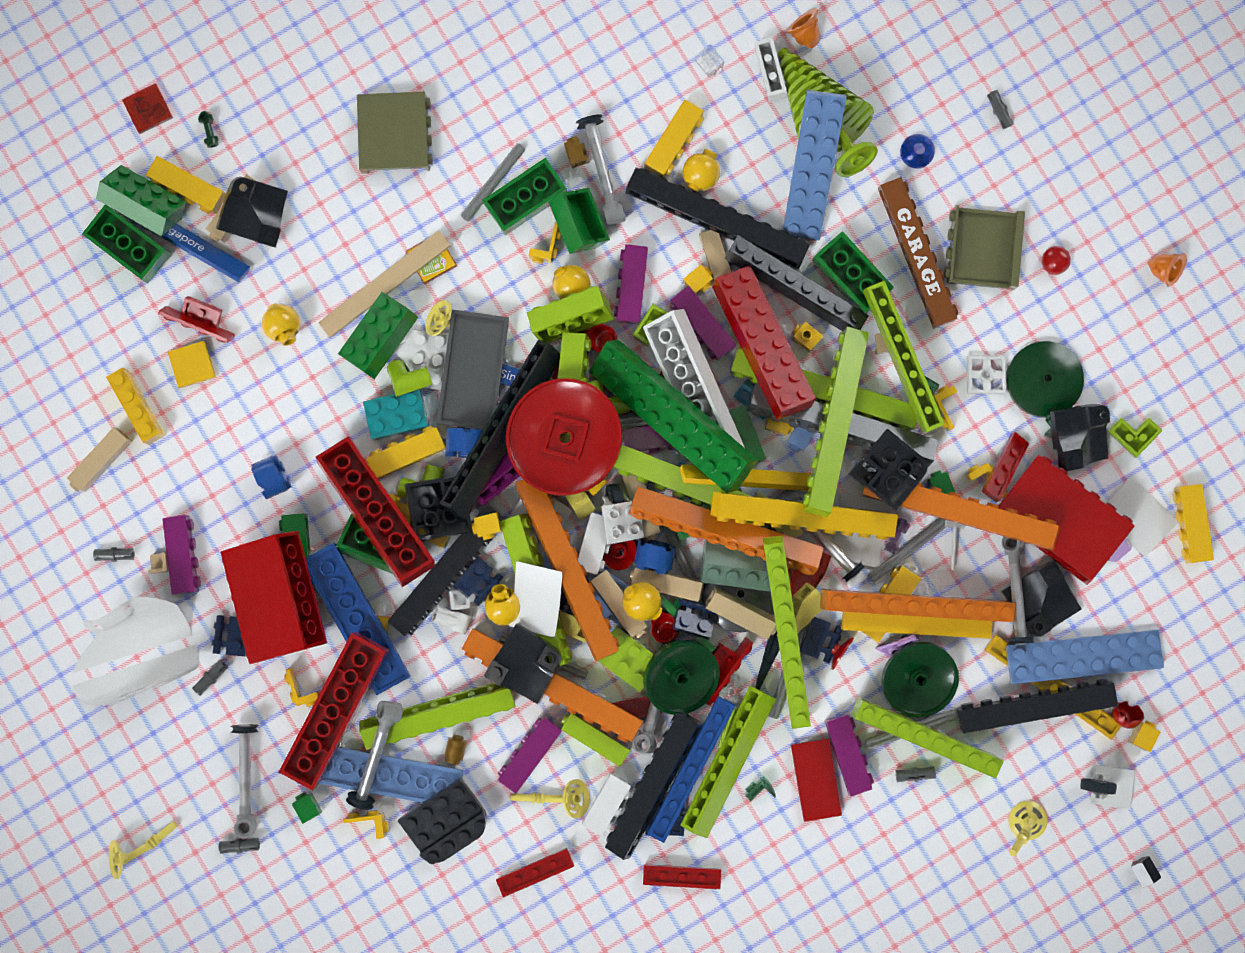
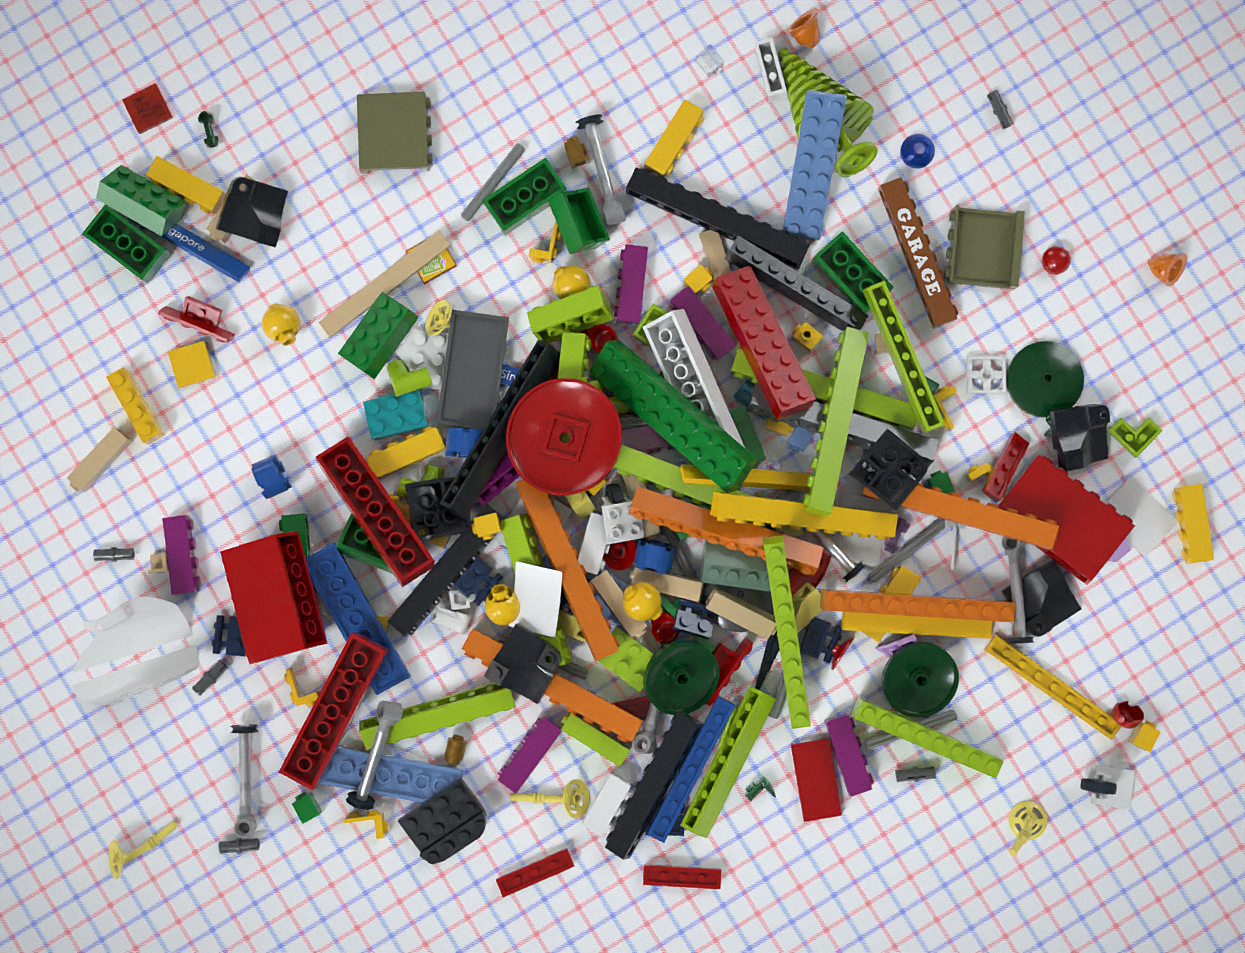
(701, 171): yellow brick -> none
(1037, 706): black brick -> none
(1084, 656): medium blue plate -> none
(1145, 871): piece -> none

